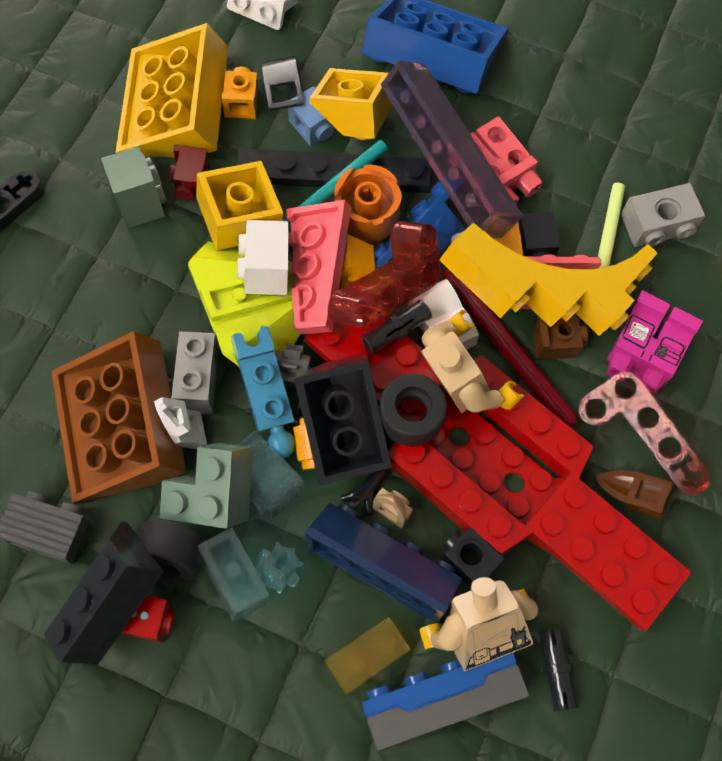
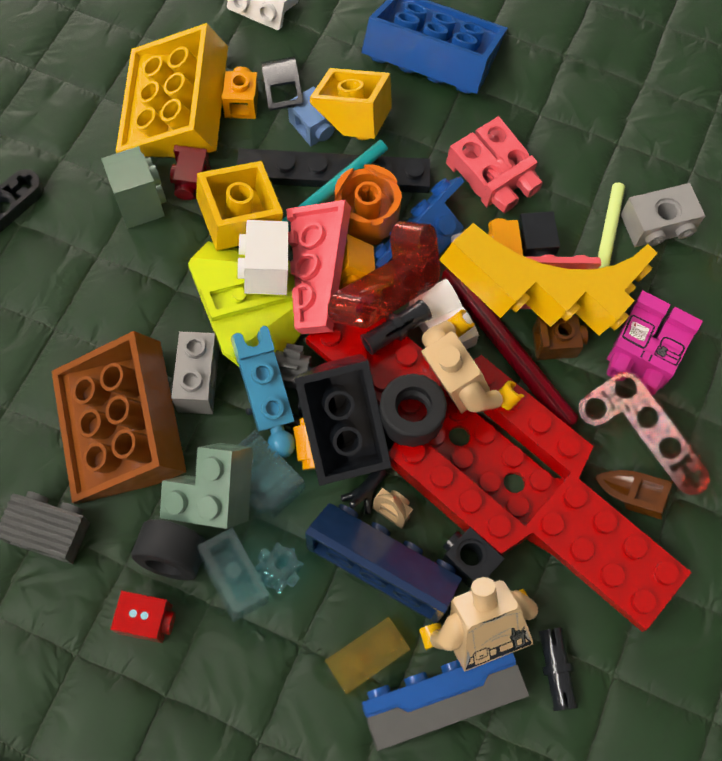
(104, 599): black slope -> none
(182, 424): white slope -> none
(450, 149): brick -> none

